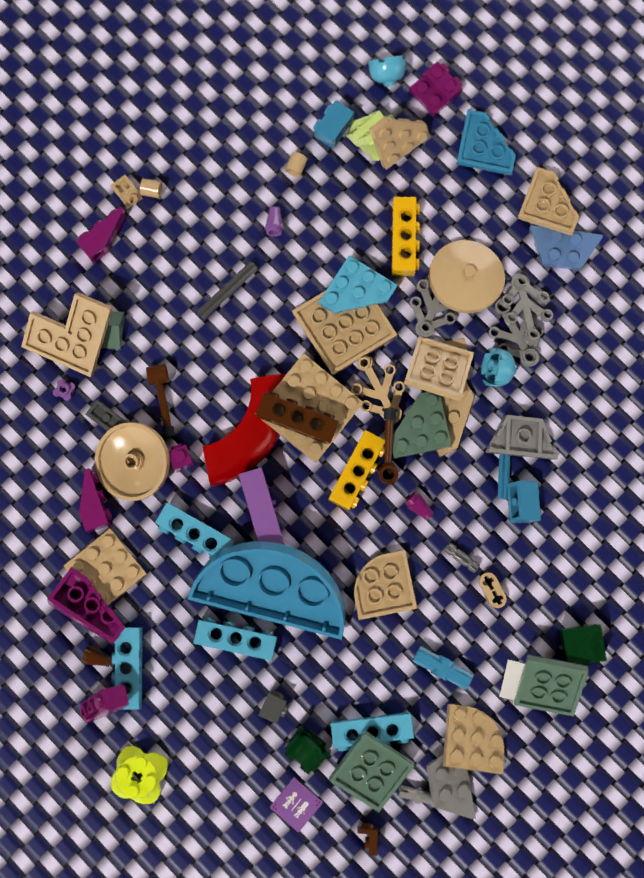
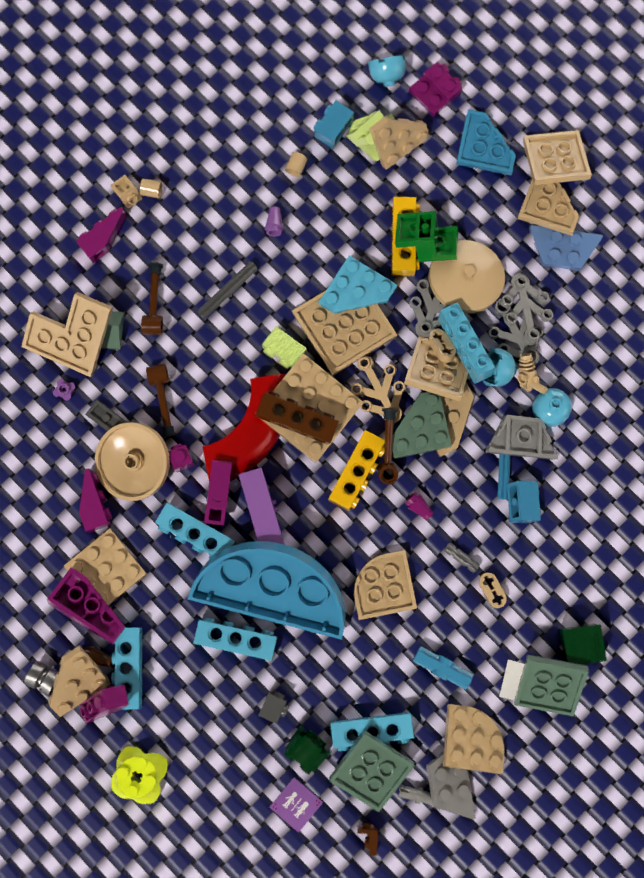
(41, 677): none -> flat silver wheel
(76, 681): none -> tan plate
(152, 323): none -> reddish brown piece
(217, 492): none -> magenta slope
(283, 347): none -> yellowish green brick
(431, 241): none -> green bracket
(442, 345): none -> tan beam
(466, 343): none -> medium azure brick
(528, 376): none -> tan piece
(552, 407): none -> medium azure cylinder
(556, 157): none -> tan plate

